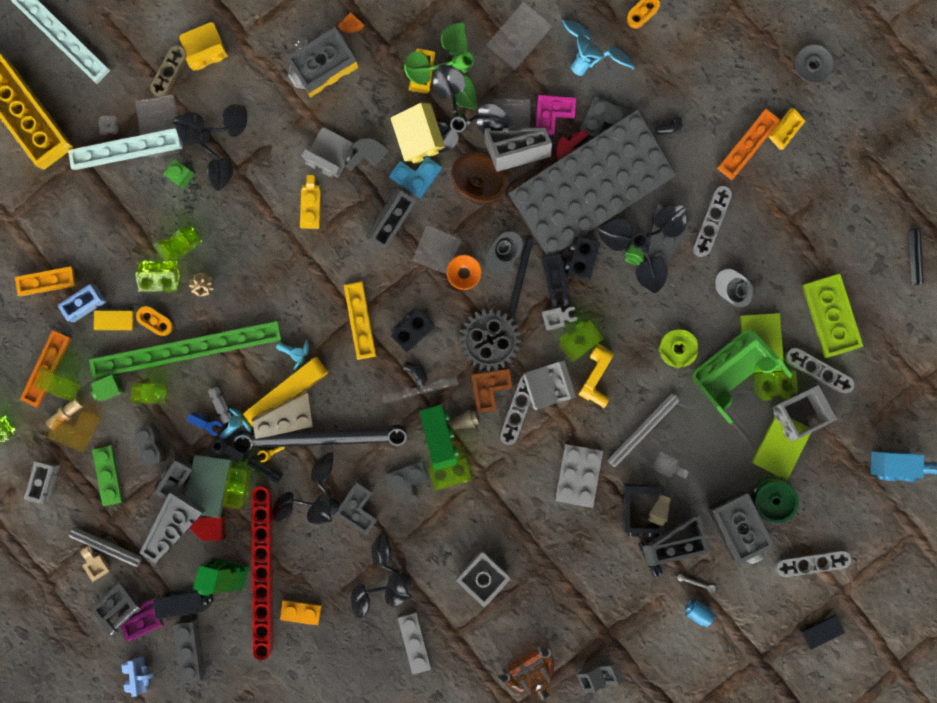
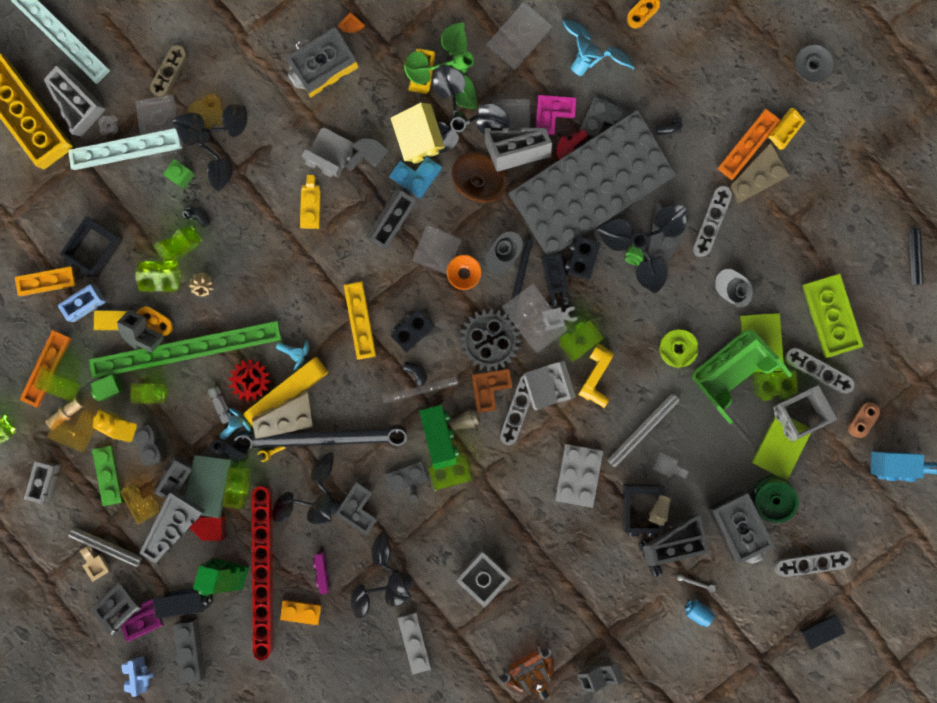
(74, 100): none -> light grey wedge
(77, 238): none -> black window
(114, 426): none -> yellow brick
(135, 332): none -> dark grey brick
(140, 508): none -> clear yellow plate
(196, 214): none -> black arm
(200, 420): blue plate -> none
(203, 46): yellow bracket -> none
(209, 114): none -> clear yellow plate
(249, 373): none -> red gear
(264, 469): black axle -> none
(321, 567): none -> magenta plate
(534, 318): none -> clear tile
(759, 175): none -> dark tan wing
(863, 418): none -> nougat plate

